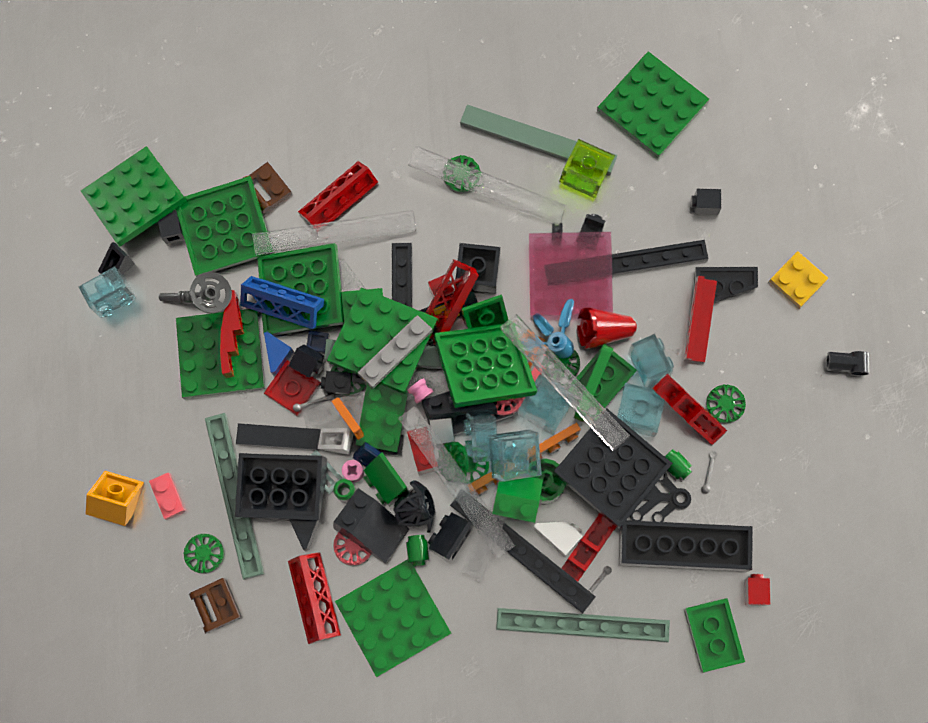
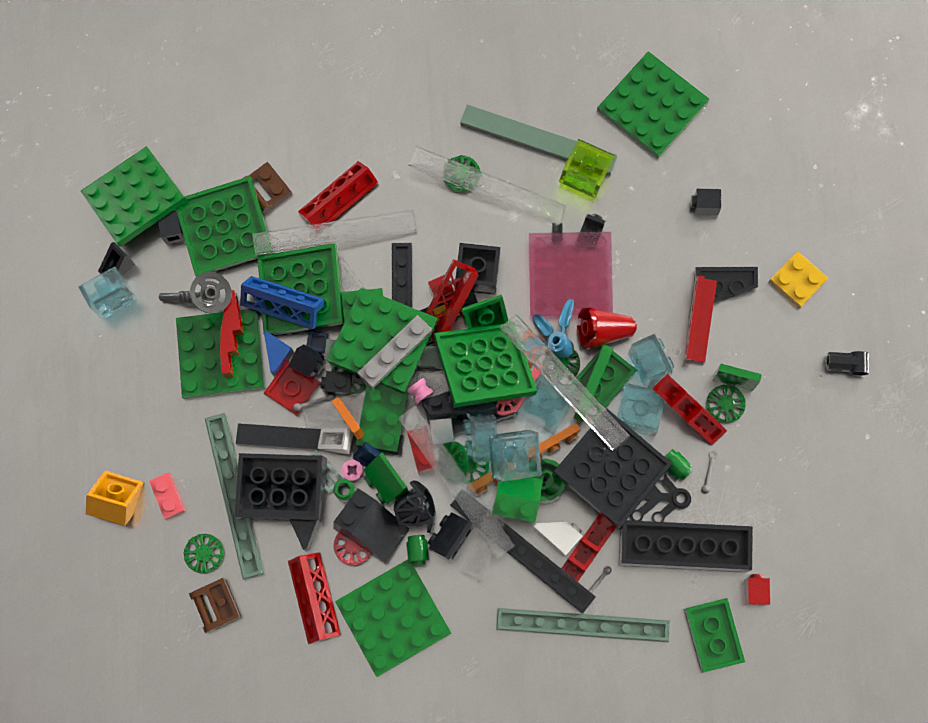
(659, 257): black tile -> none
(737, 377): none -> green tile

